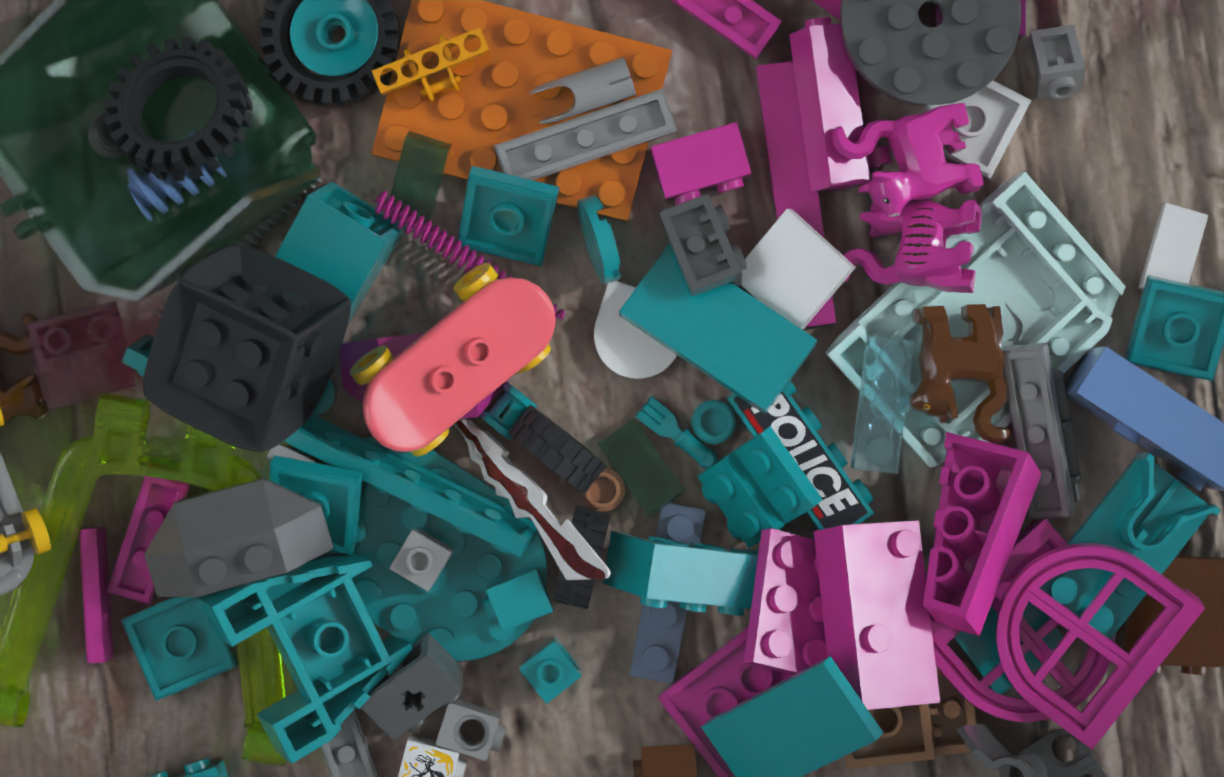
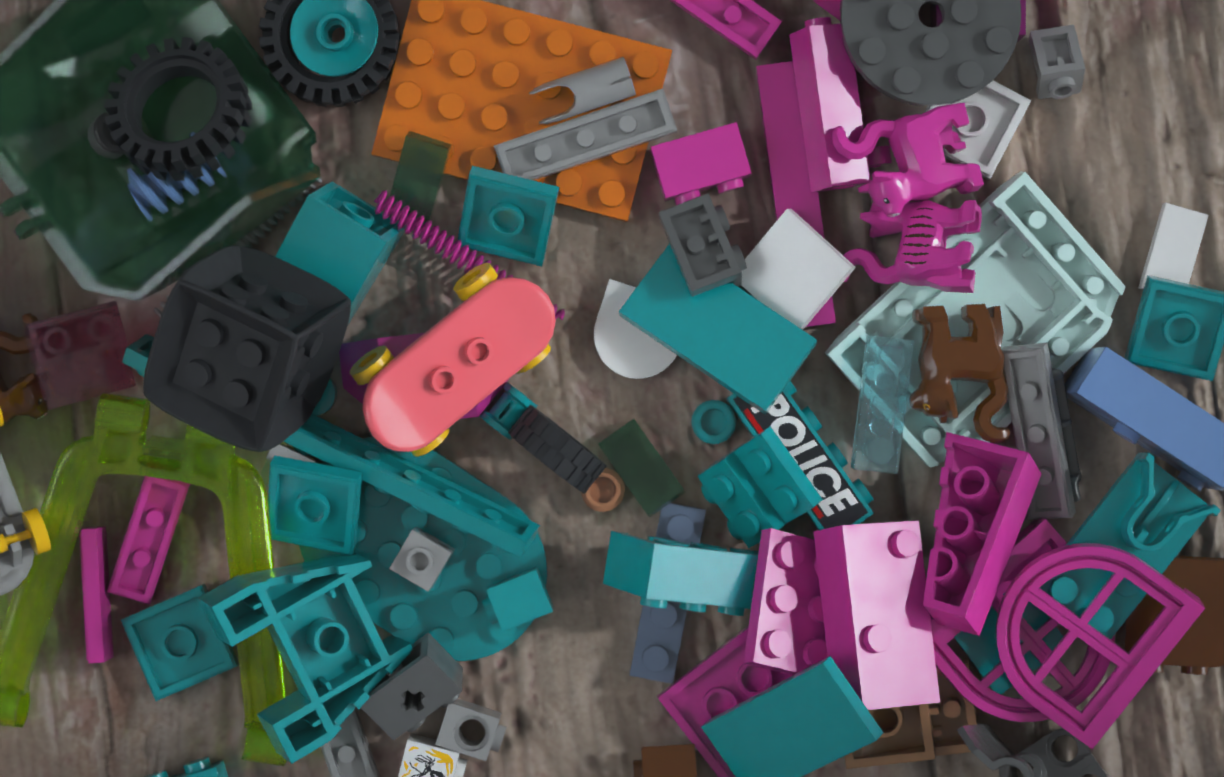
(235, 538): dark grey wedge -> none
(420, 74): light orange piece -> none
(527, 500): white sword -> none
(550, 669): teal brick -> none
(593, 528): black tyre -> none
(599, 240): teal tile -> none
(665, 423): teal piece -> none

